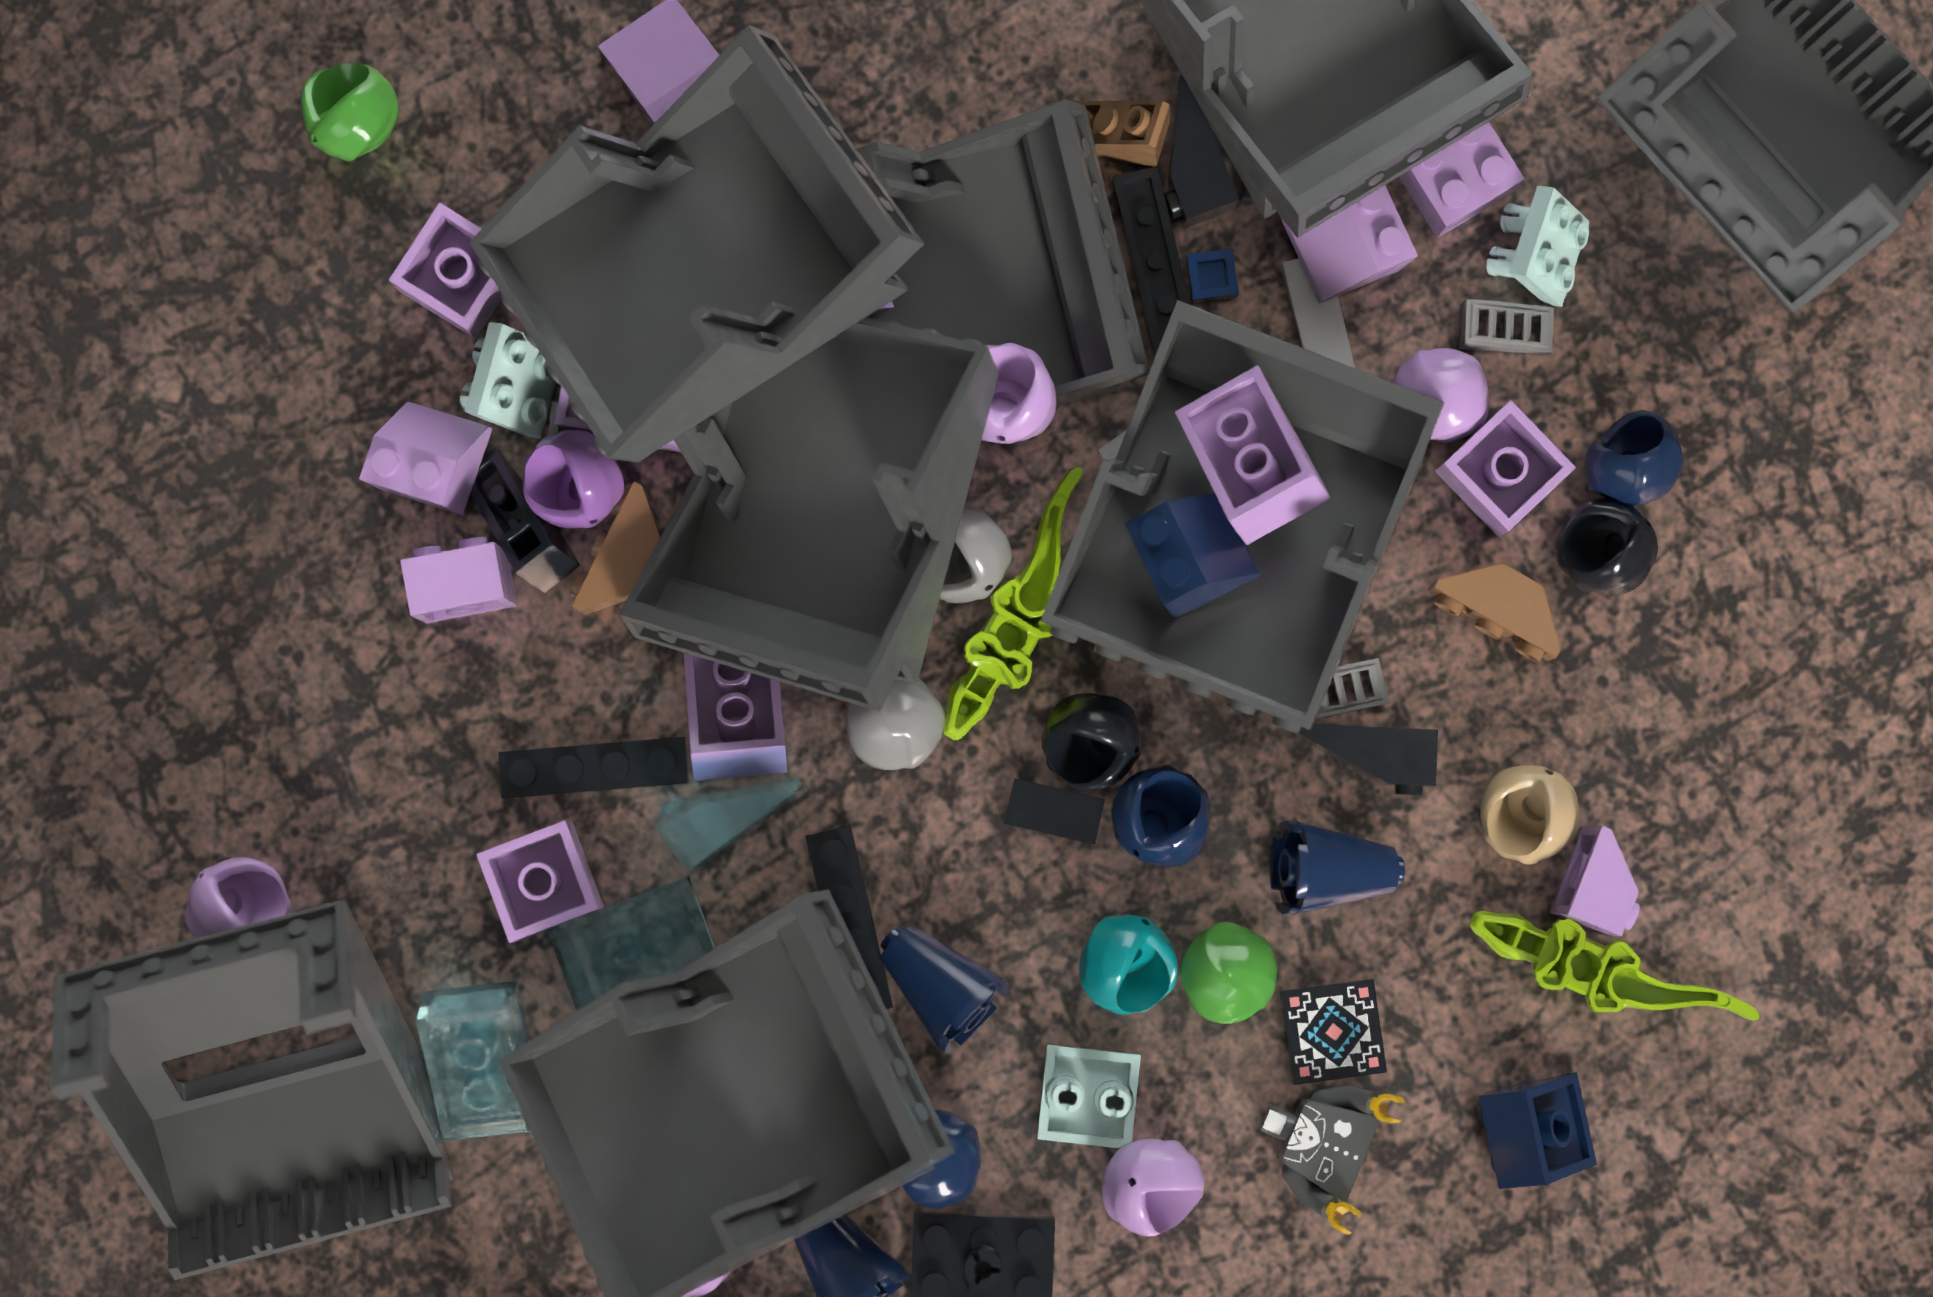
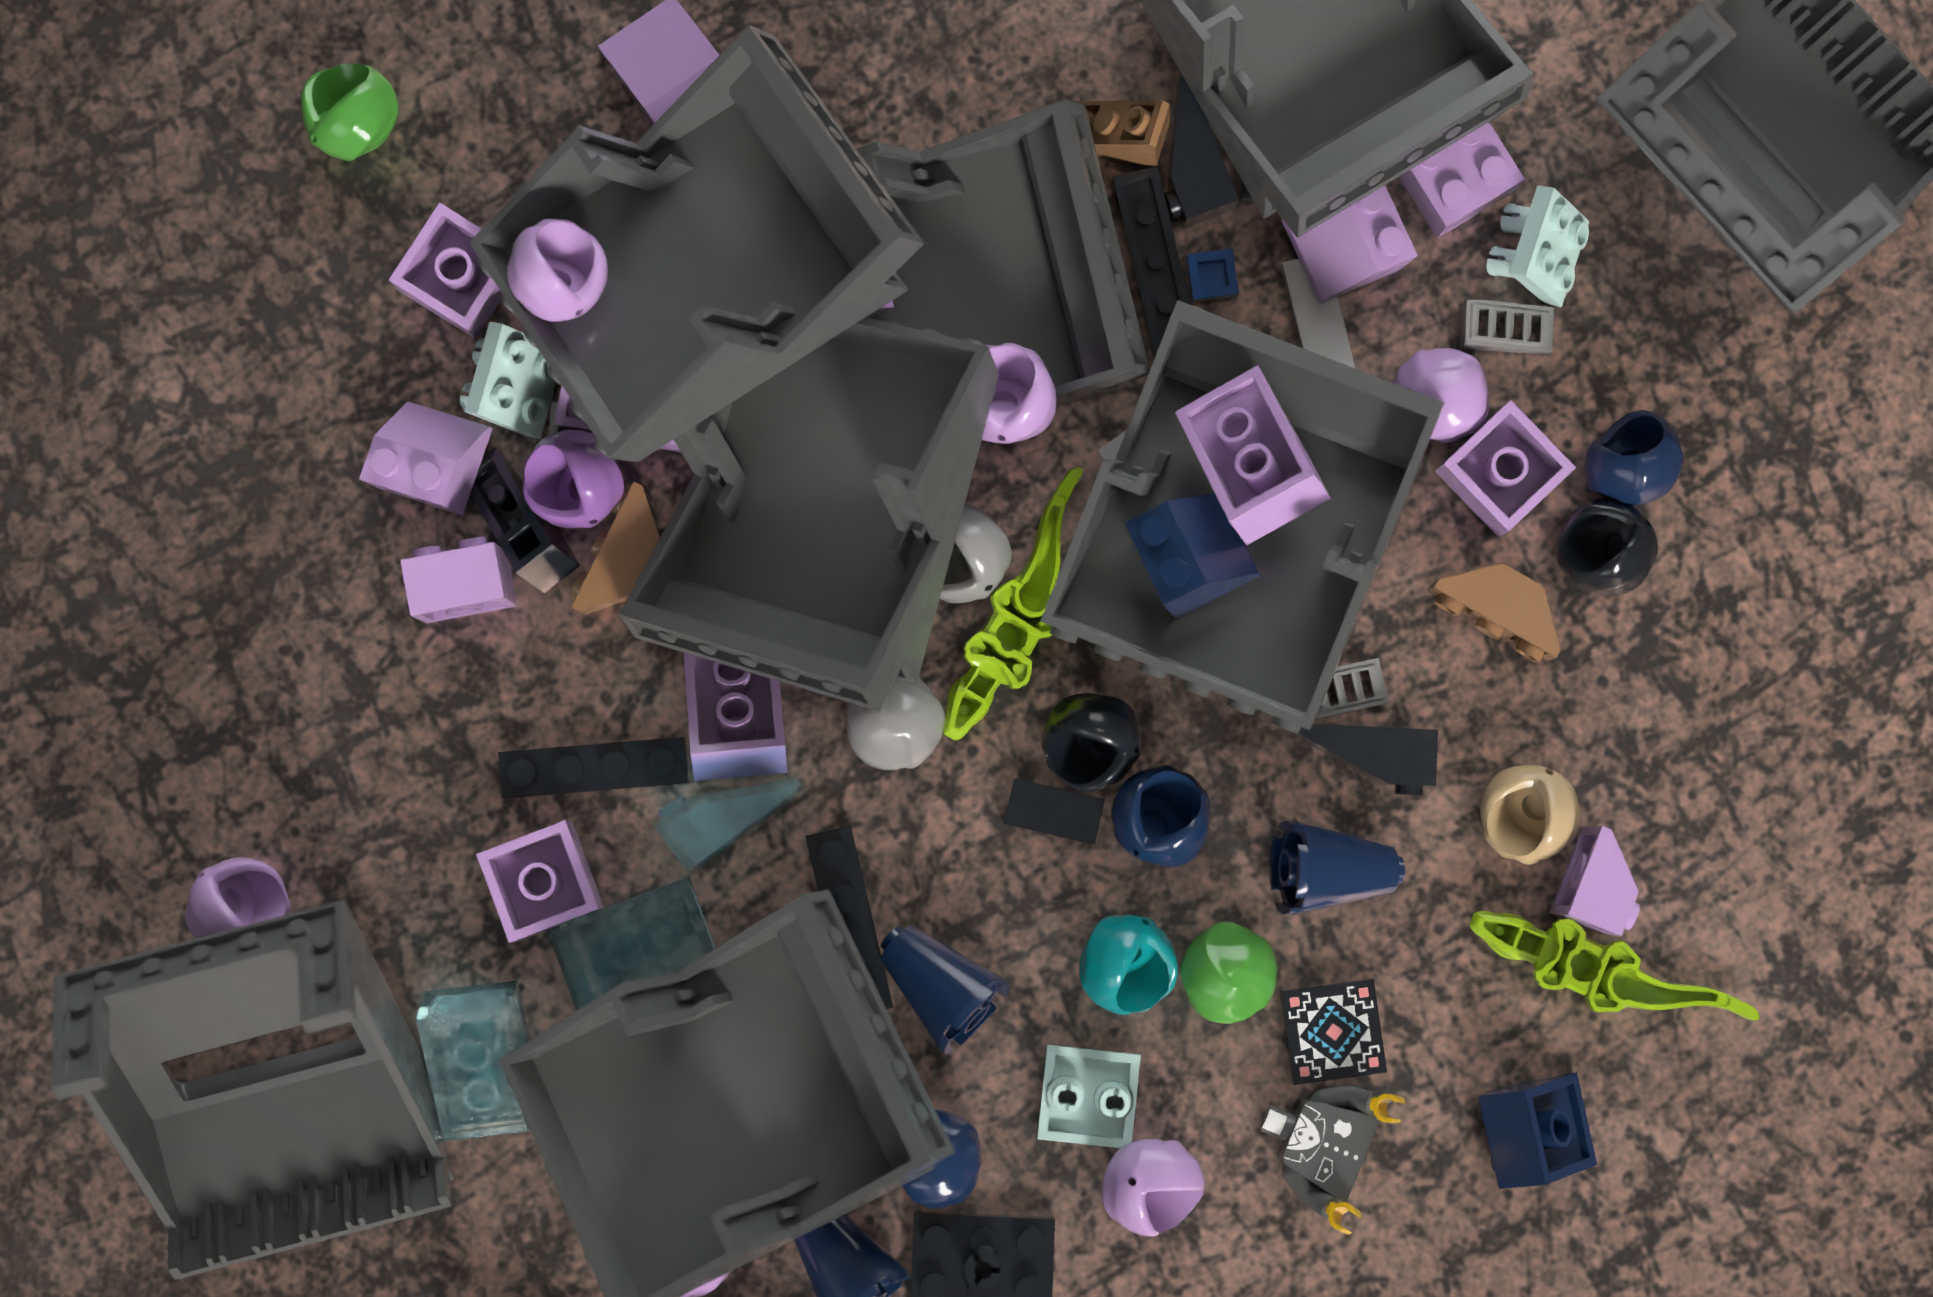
(557, 270): none -> lavender piece

